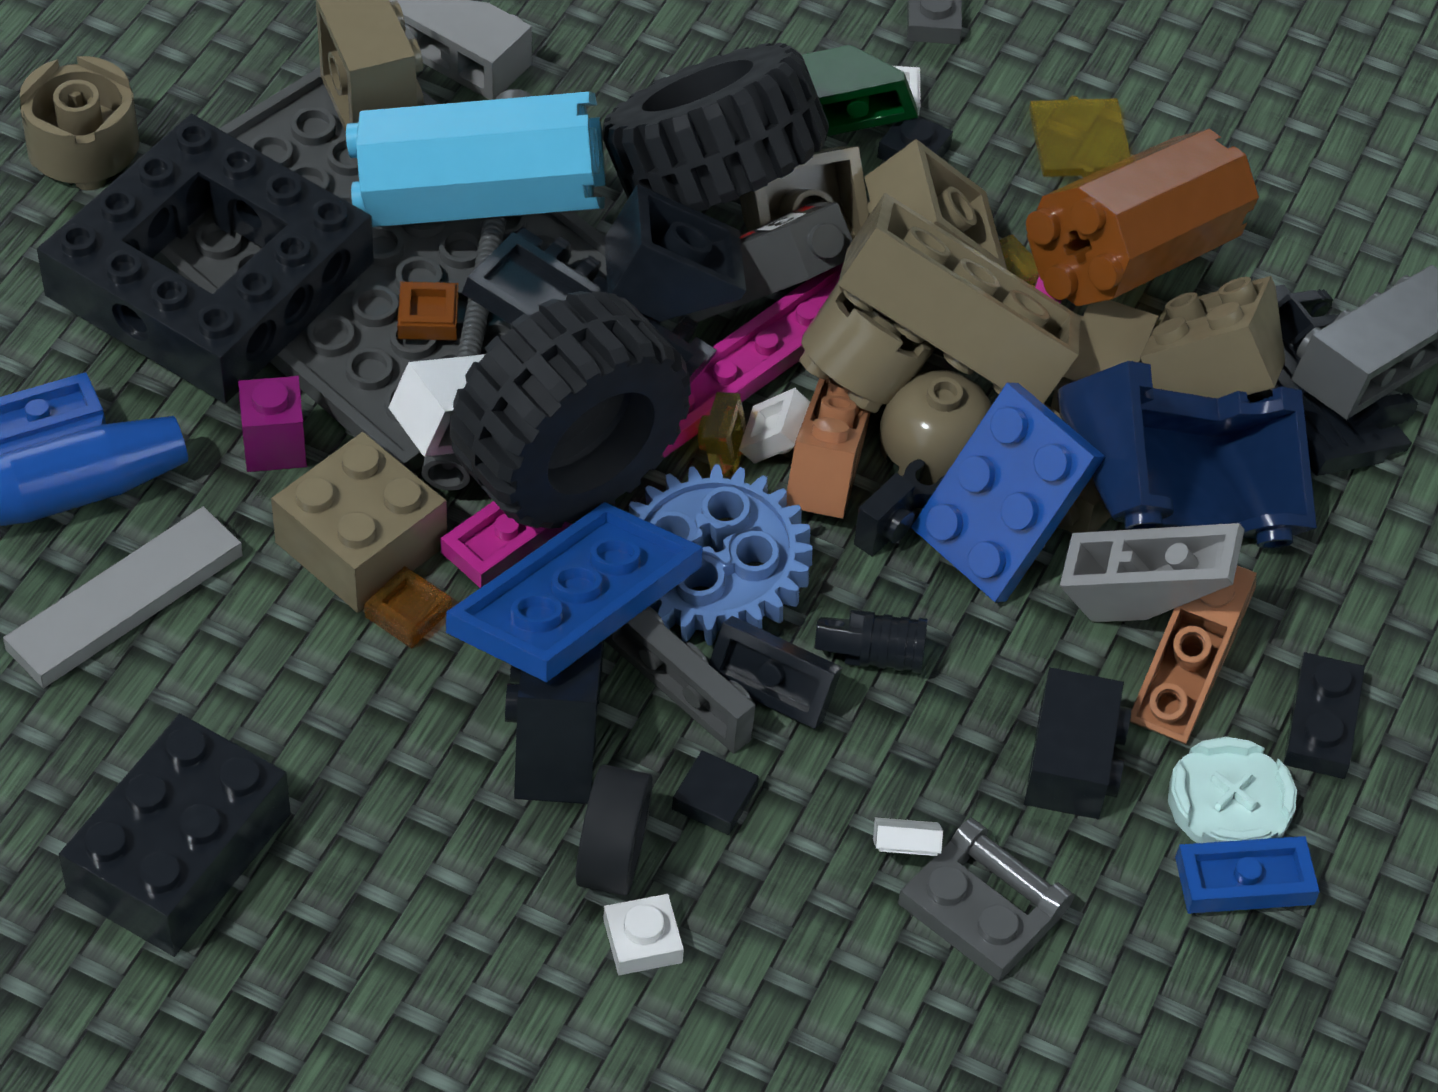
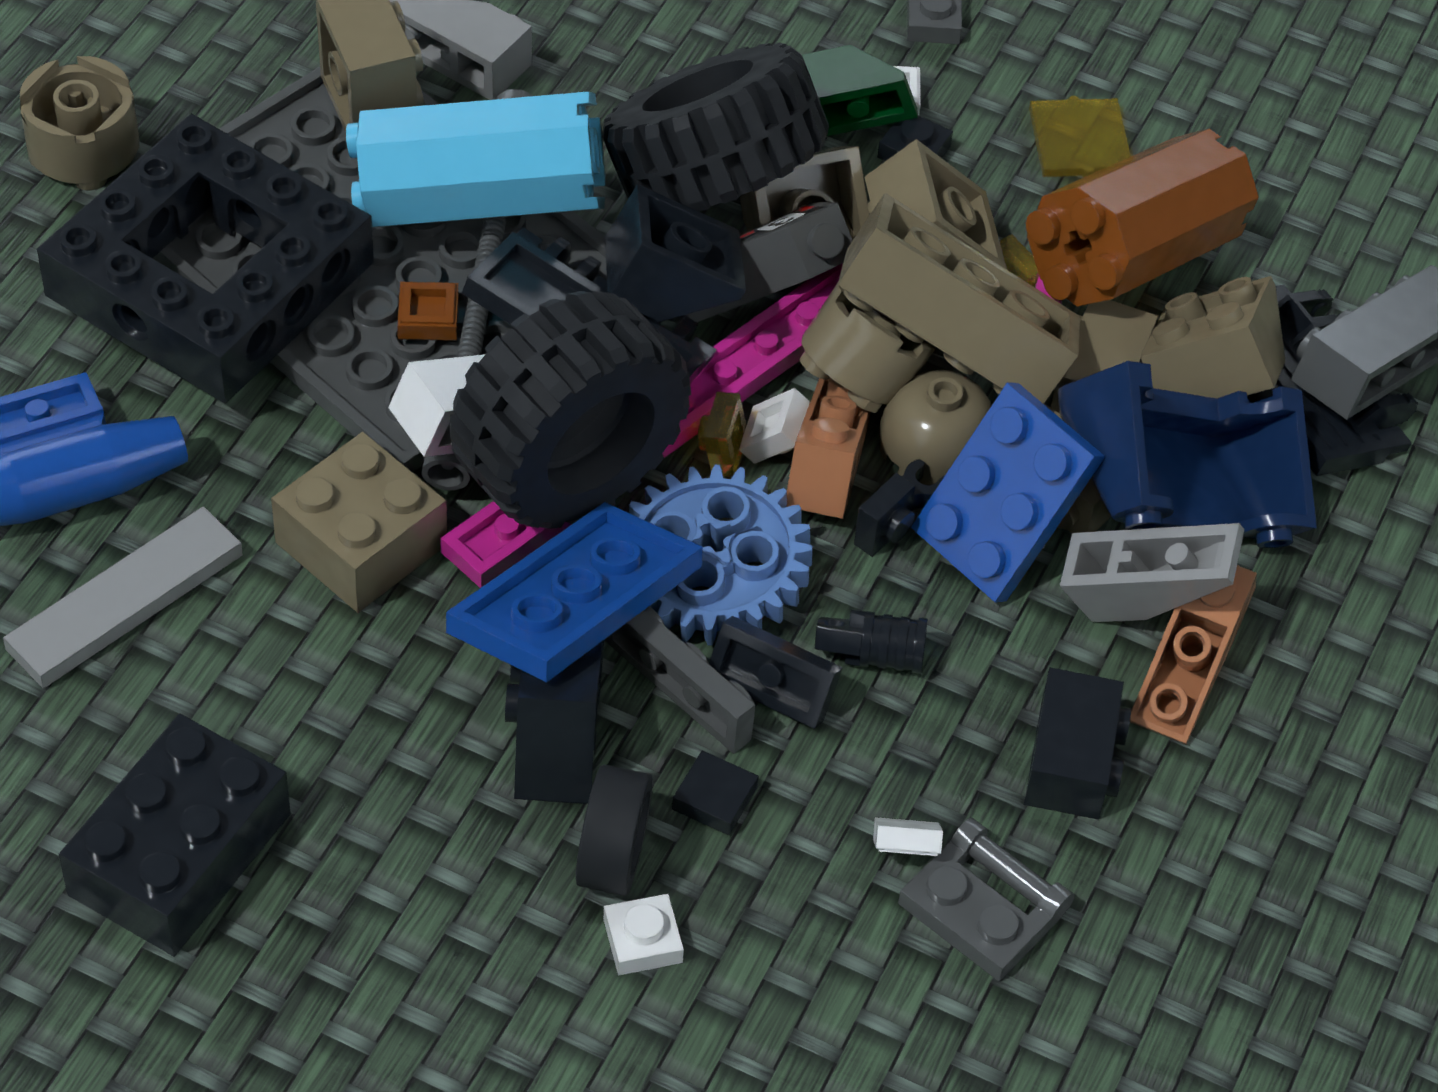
(272, 423): magenta brick -> none
(407, 607): clear orange tile -> none
(1231, 792): light aqua tile -> none
(1246, 874): blue plate -> none
(1324, 715): black plate -> none

